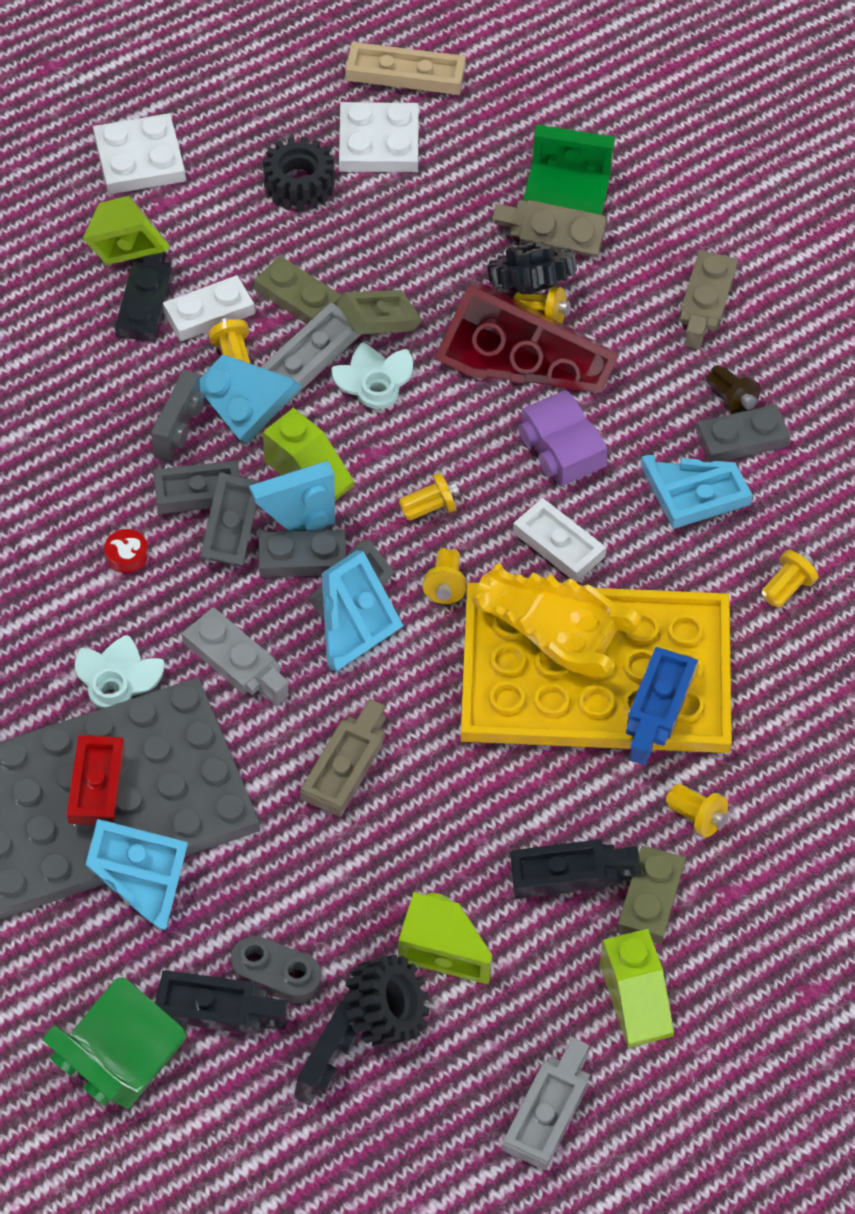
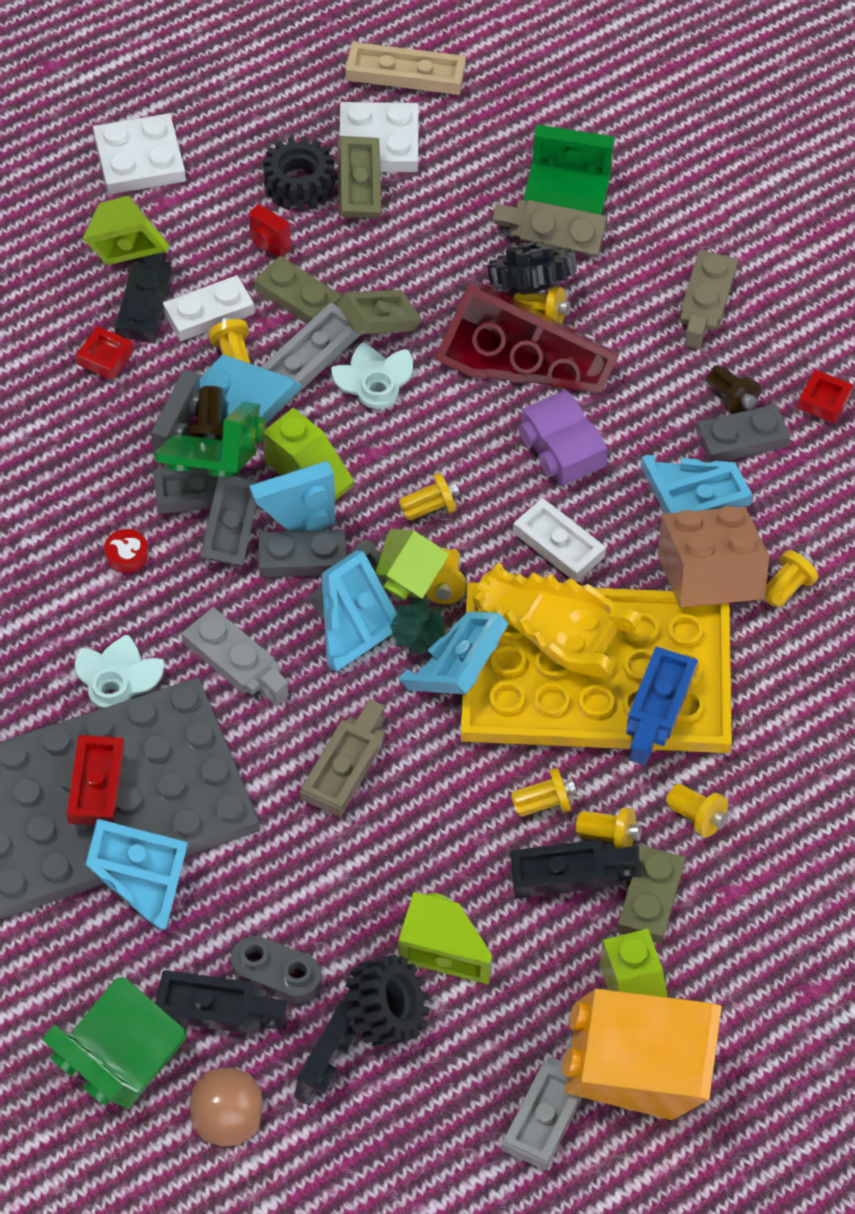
(104, 353): none -> red plate
(209, 413): none -> dark brown piece
(221, 457): none -> green bracket
(226, 1106): none -> nougat hair
(269, 231): none -> red plate
(359, 177): none -> olive plate
(409, 563): none -> lime slope
(417, 626): none -> clear green gear
(458, 655): none -> medium azure wing
(544, 795): none -> yellow piece
(610, 828): none -> yellow piece
(642, 1051): none -> light orange slope
(713, 556): none -> nougat brick
(825, 396): none -> red plate

